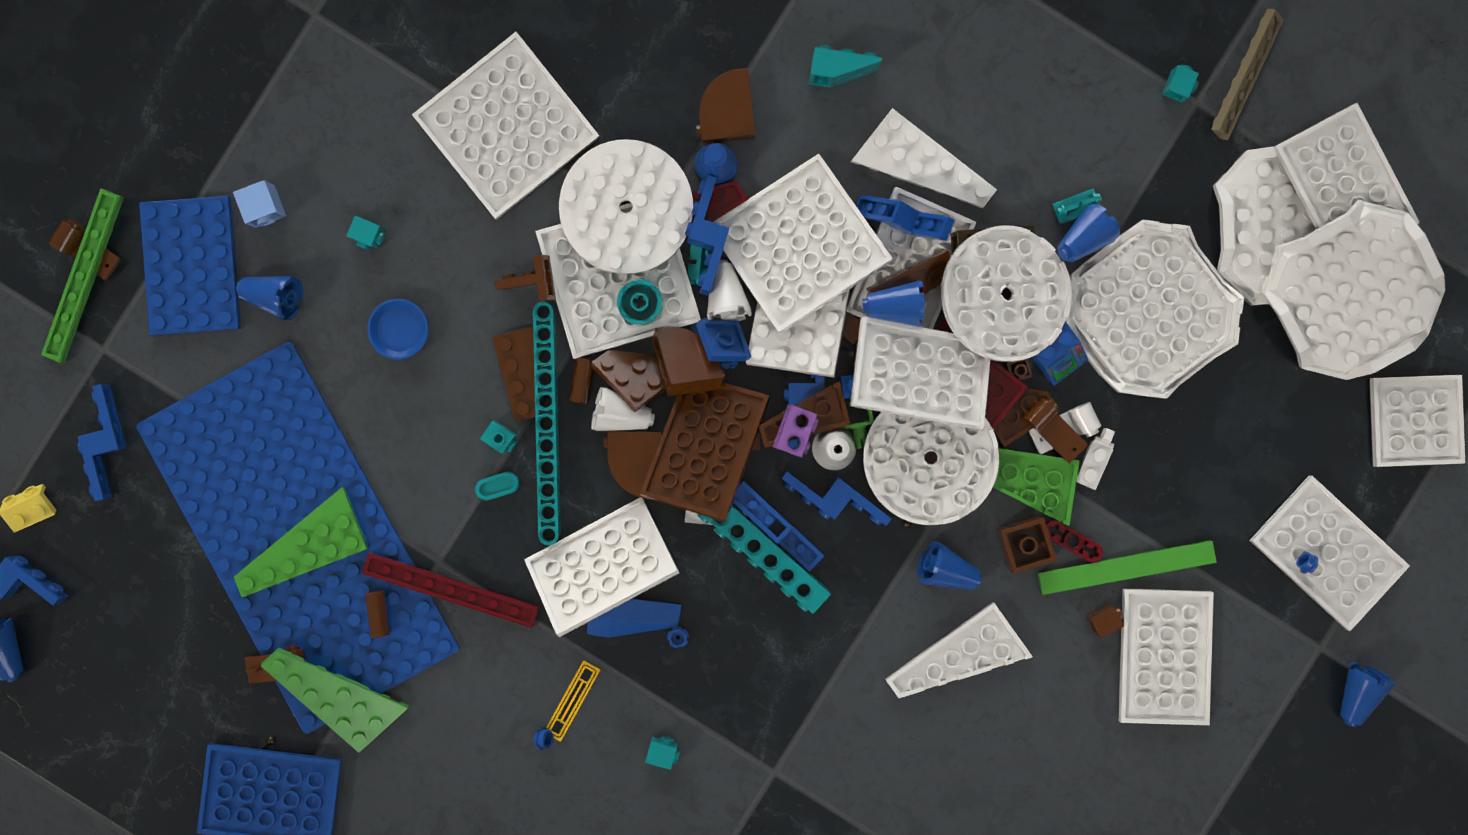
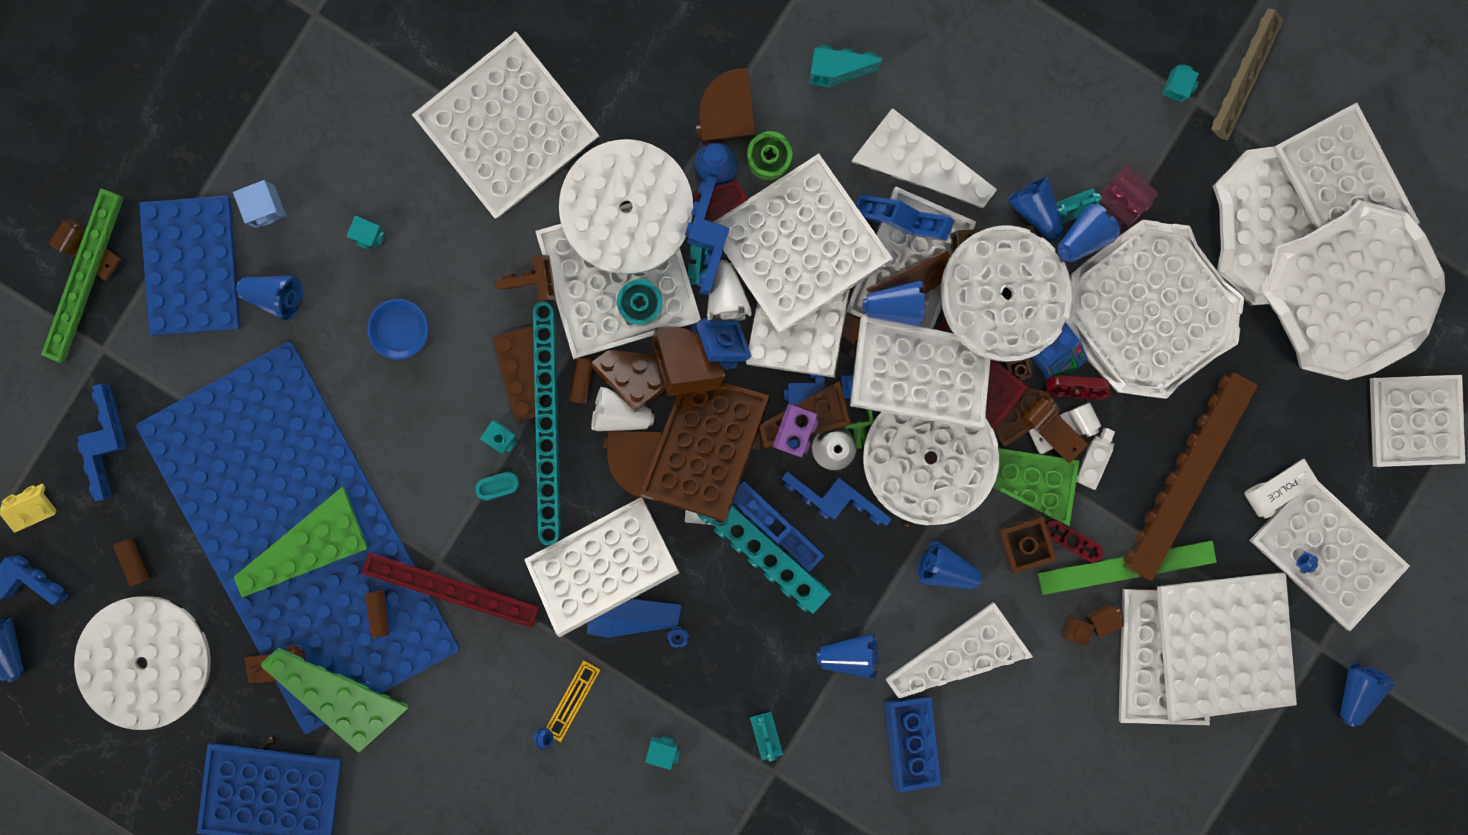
(116, 683): none -> white plate
(131, 562): none -> reddish brown brick
(760, 146): none -> bright green brick
(766, 736): none -> teal hinge
(851, 657): none -> blue cone
(912, 743): none -> blue slope
(1039, 208): none -> blue cone
(1077, 630): none -> reddish brown brick
(1092, 387): none -> dark red beam
(1127, 195): none -> clear pink bracket
(1189, 475): none -> reddish brown brick
(1226, 646): none -> white plate
(1271, 495): none -> white door

